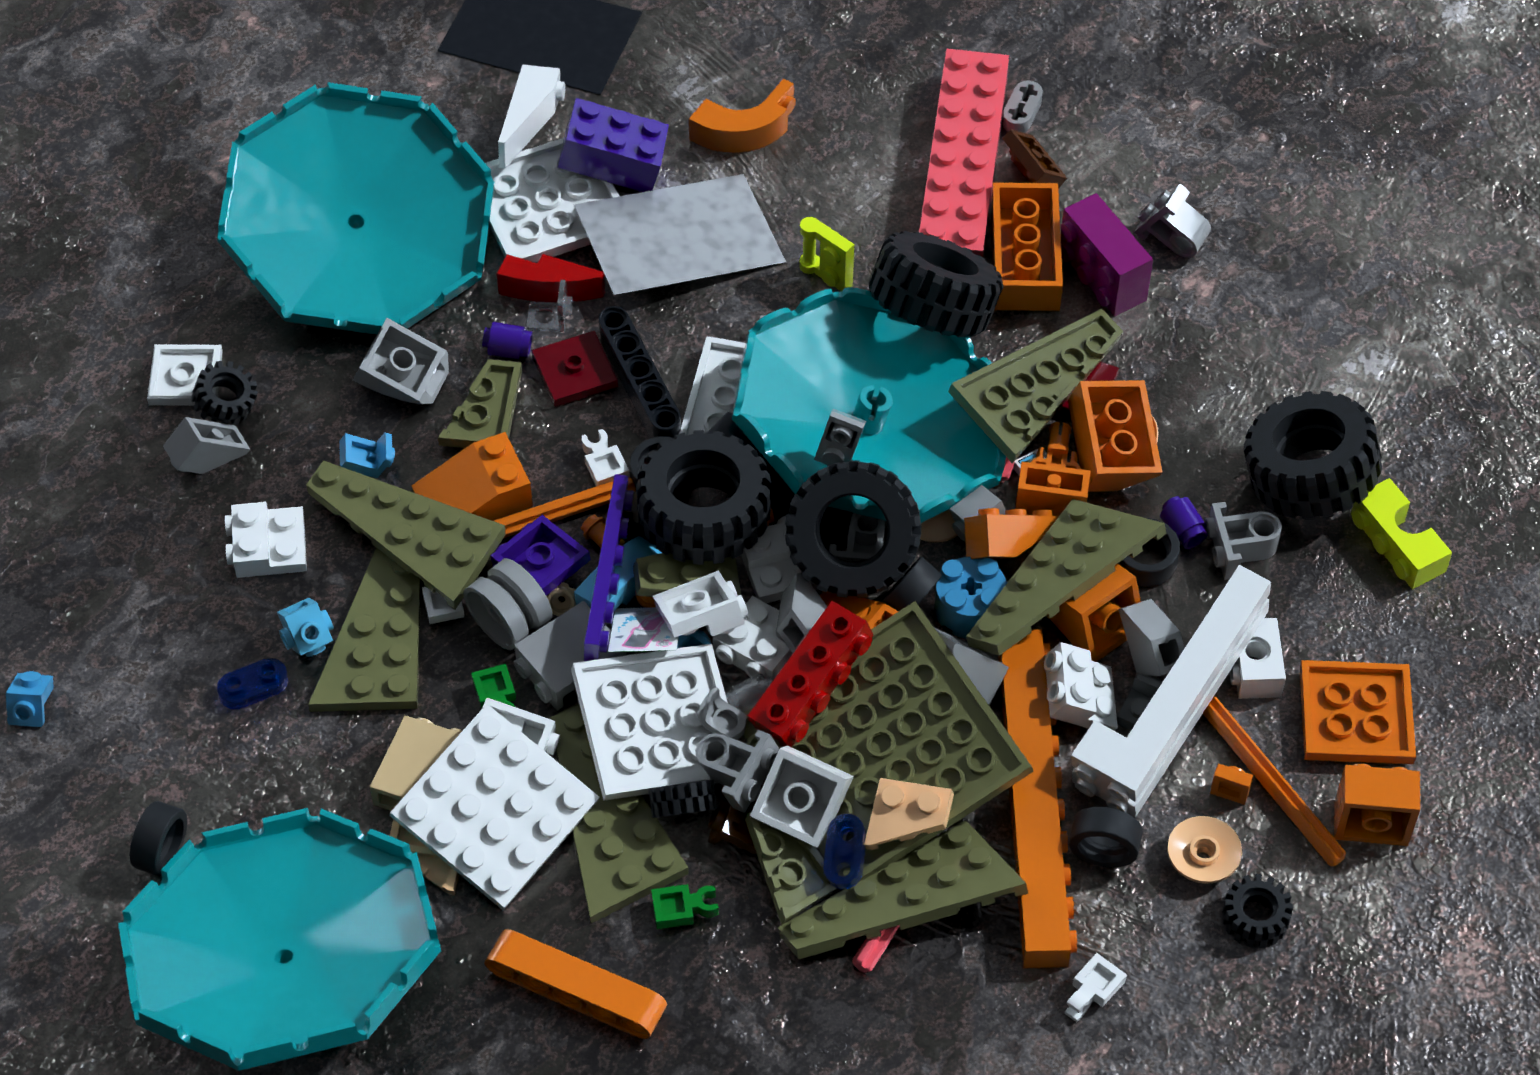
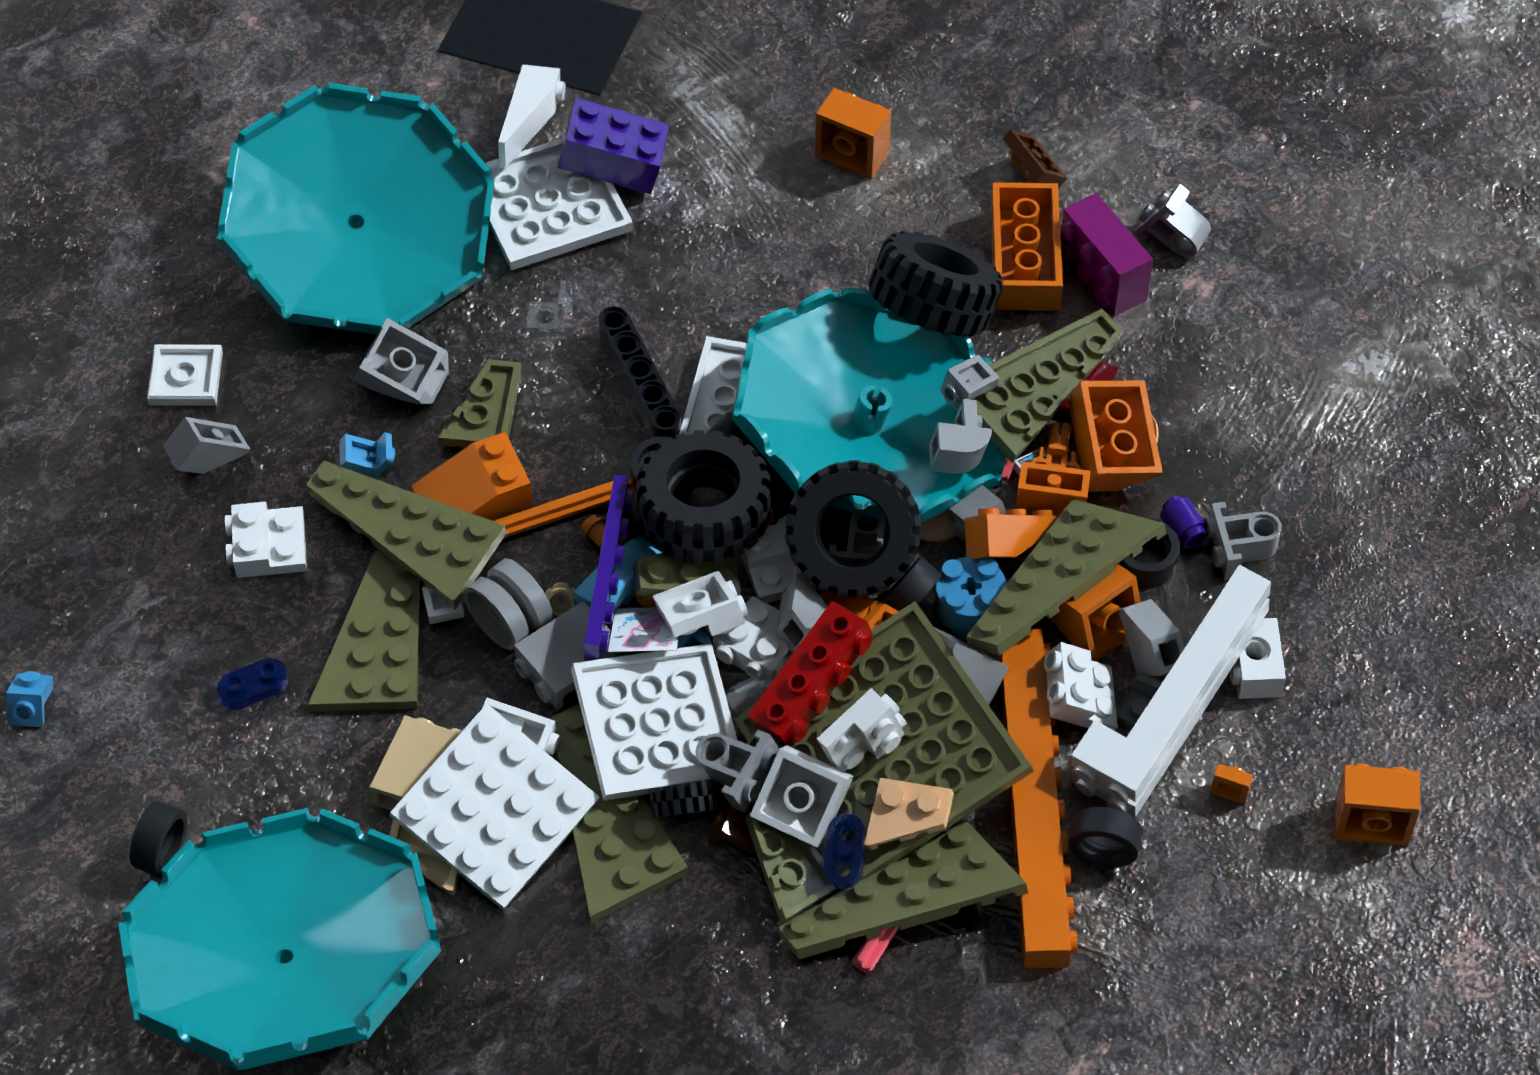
(229, 378): black tyre -> none
(305, 616): medium azure brick -> none
(494, 684): green plate -> none
(507, 340): dark purple brick -> none
(541, 280): red slope -> none
(544, 553): dark purple plate -> none
(574, 368): dark red plate -> none
(576, 983): orange beam -> none
(603, 461): white plate -> none
(676, 906): green plate -> none
(679, 234): flat silver sticker -> none
(721, 717): light grey hair -> none
(745, 129): orange arch -> none
(836, 254): neon yellow plate -> none
(839, 438): light grey slope -> none
(853, 133): none -> orange brick
(866, 725): none -> white plate
(959, 445): none -> light grey brick
(965, 148): coral brick -> none
(968, 381): none -> light grey bracket
(1017, 105): light grey beam -> none
(1096, 983): white plate -> none
(1206, 836): light nougat dish -> none
(1260, 892): black tyre -> none
(1274, 783): orange axle -> none
(1318, 484): black tyre -> none
(1357, 712): orange plate -> none
(1413, 556): neon yellow arch -> none

